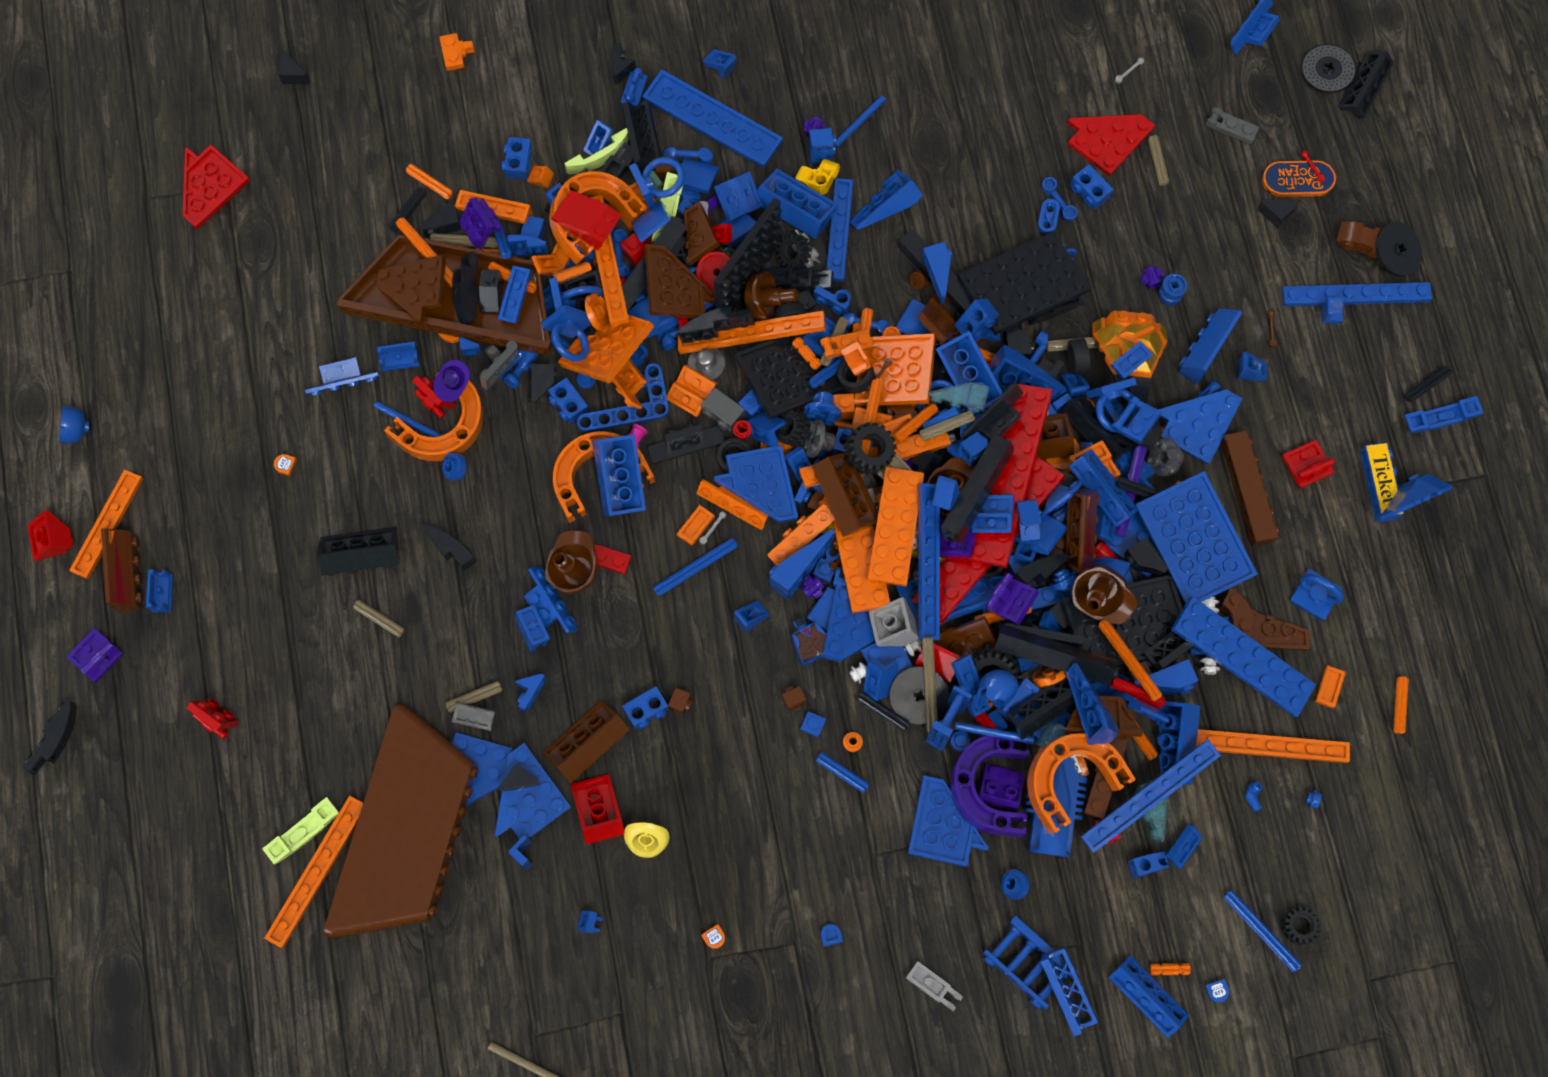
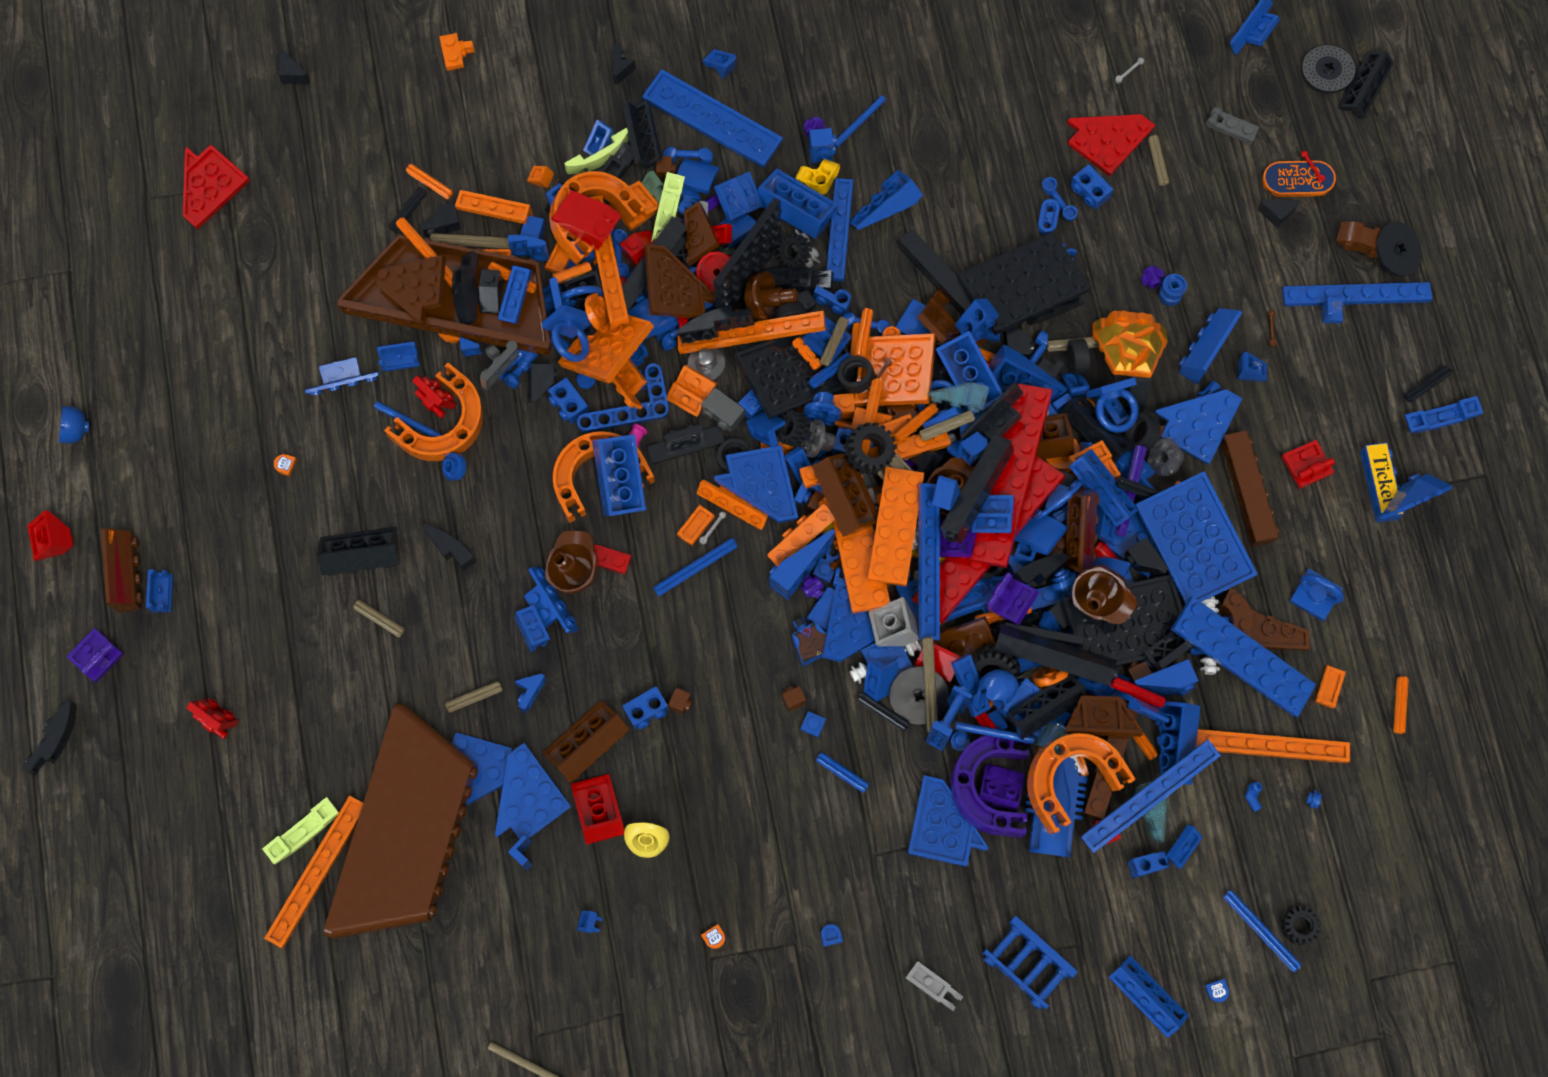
(109, 518): orange plate -> none
(451, 380): dark purple piece -> none
(473, 716): dark grey plate -> none
(479, 222): dark purple plate -> none
(502, 242): blue axle -> none
(518, 779): black slope -> none
(519, 158): blue brick -> none
(547, 264): orange slope -> none
(634, 87): blue hinge -> none
(646, 185): blue tile -> none
(651, 221): blue slope -> none
(742, 429): red cone -> none
(750, 616): blue slope -> none
(843, 341): orange plate -> none
(852, 748): orange plate -> none
(856, 358): orange panel -> none
(918, 280): reddish brown plate -> none
(937, 262): blue slope -> none
(1015, 884): blue plate -> none
(1028, 520): blue slope -> none
(1059, 987): blue fence -> none
(1093, 713): blue wedge -> none
(1130, 660): orange axle -> none
(1131, 360): blue plate -> none
(1142, 422): blue plate -> none
(1170, 969): orange axle -> none

